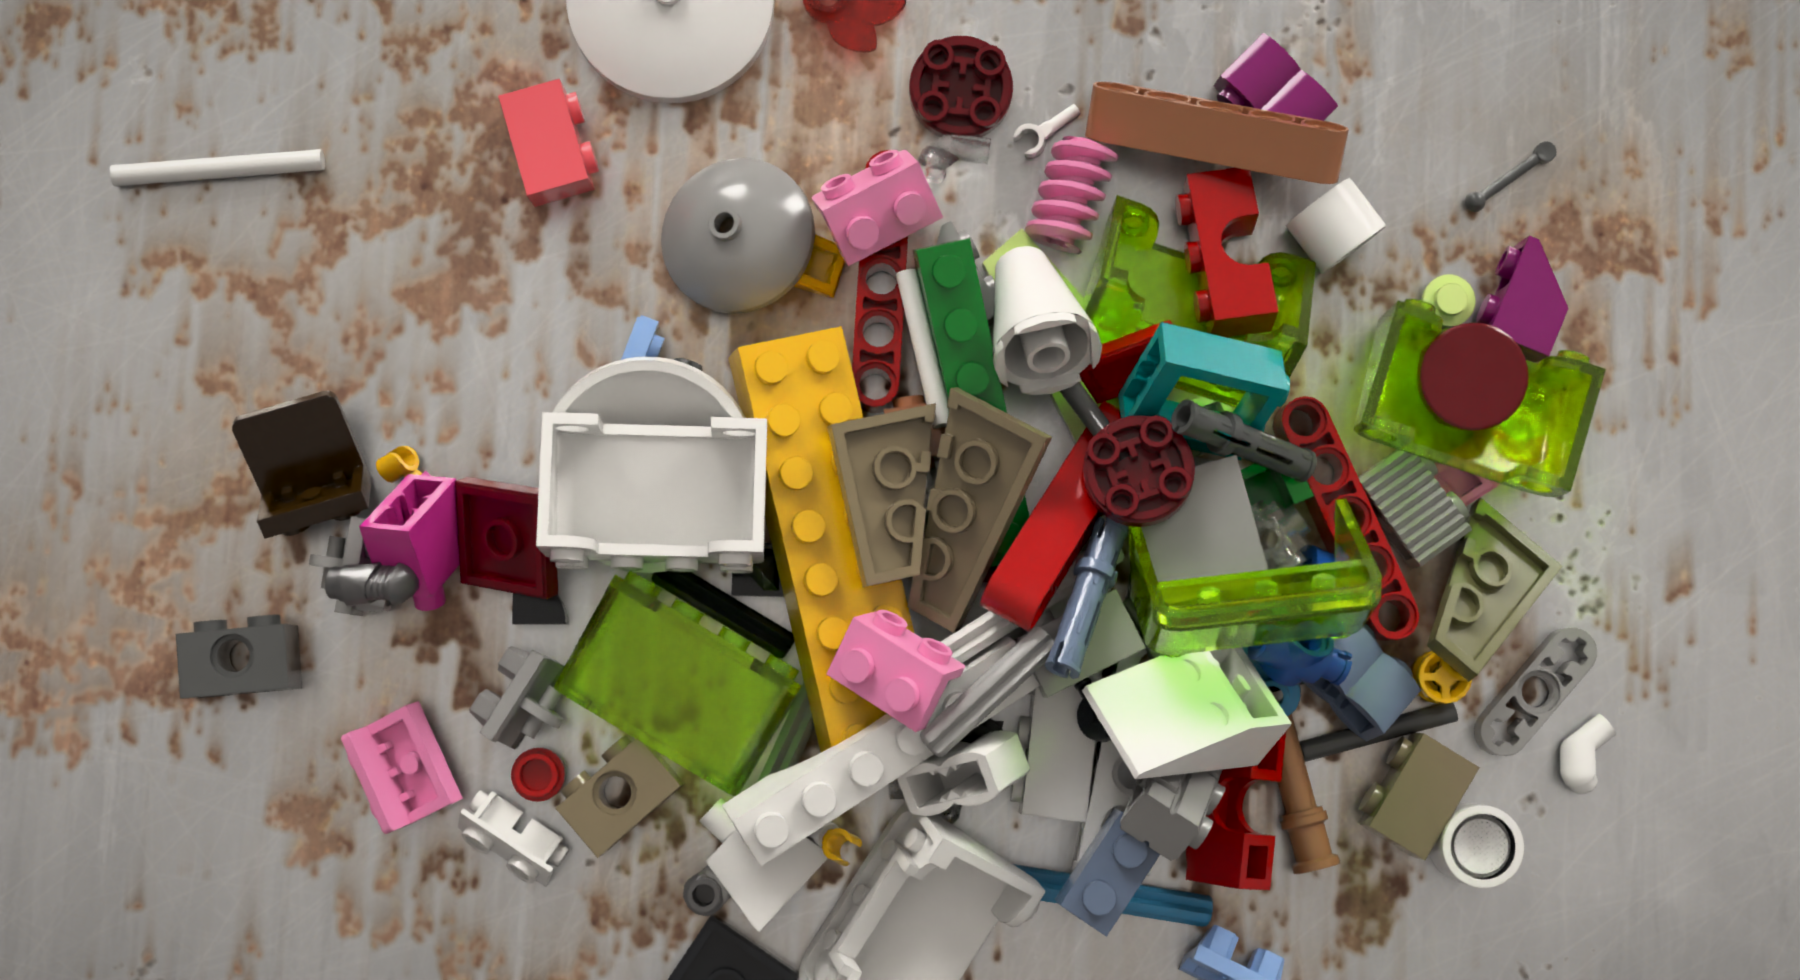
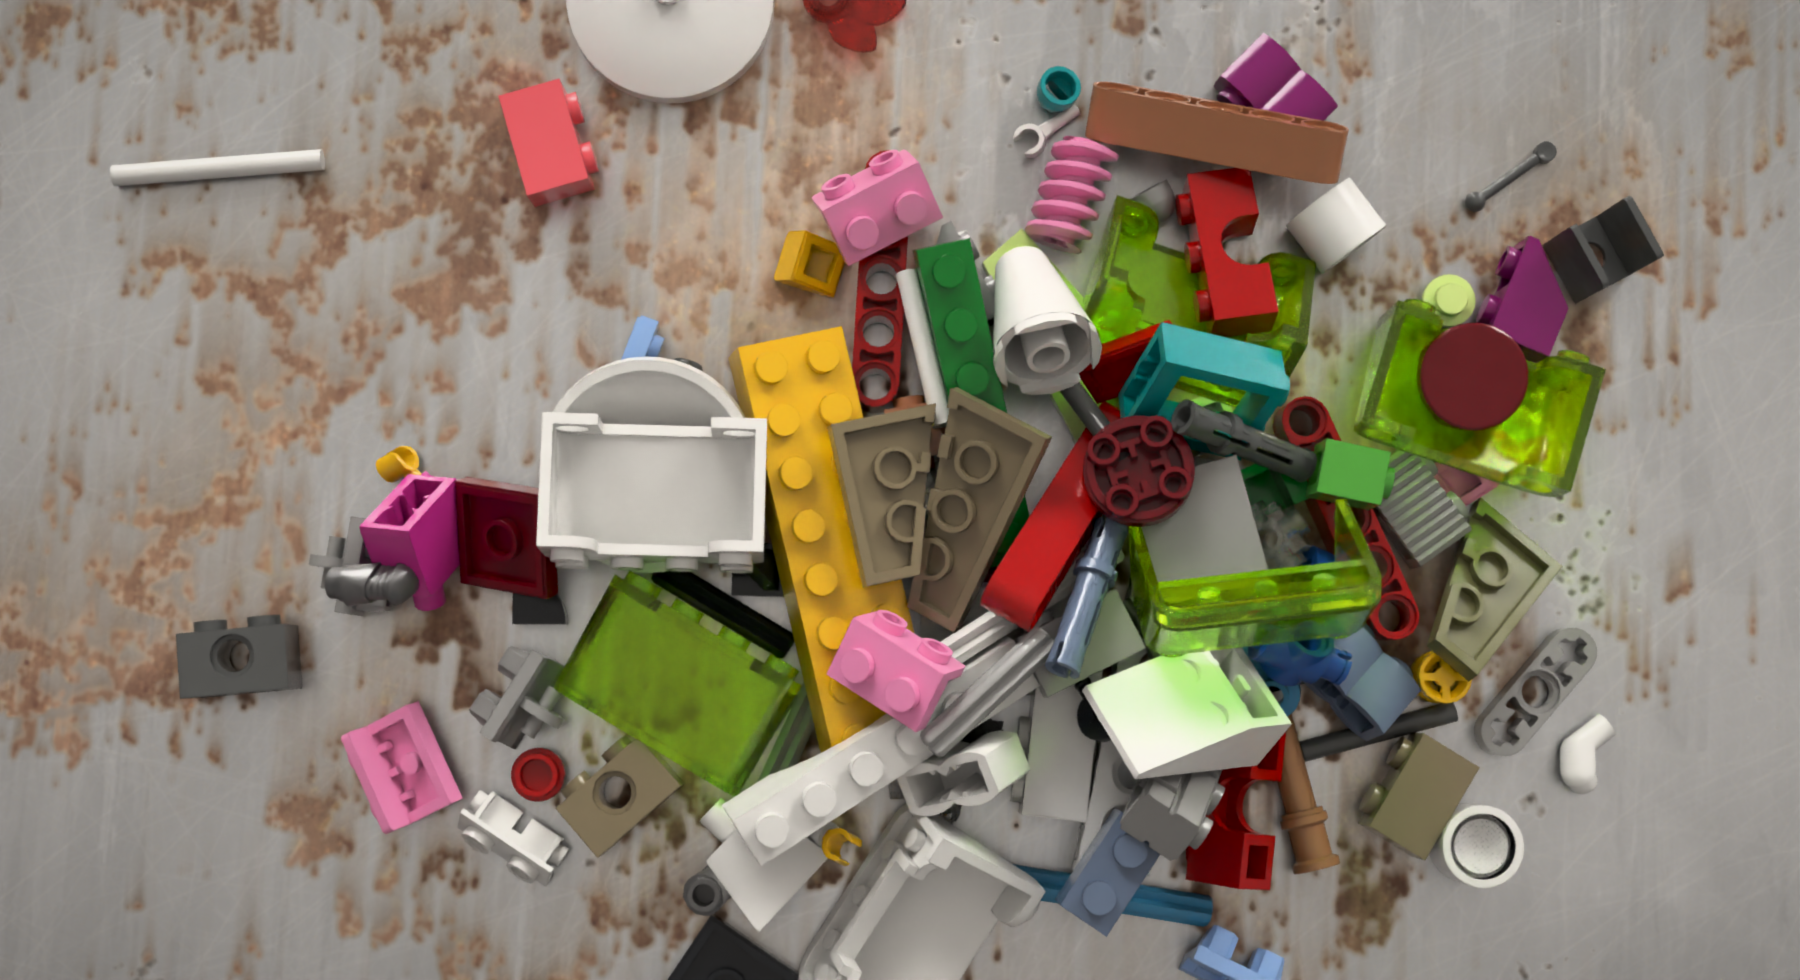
(303, 463): dark brown bracket -> none
(759, 254): light grey dish -> none
(948, 150): clear arm -> none
(961, 86): dark red tile -> none
(1063, 84): none -> teal hinge
(1159, 199): none -> light grey hinge
(1351, 474): none -> bright green brick
(1620, 236): none -> dark grey piece

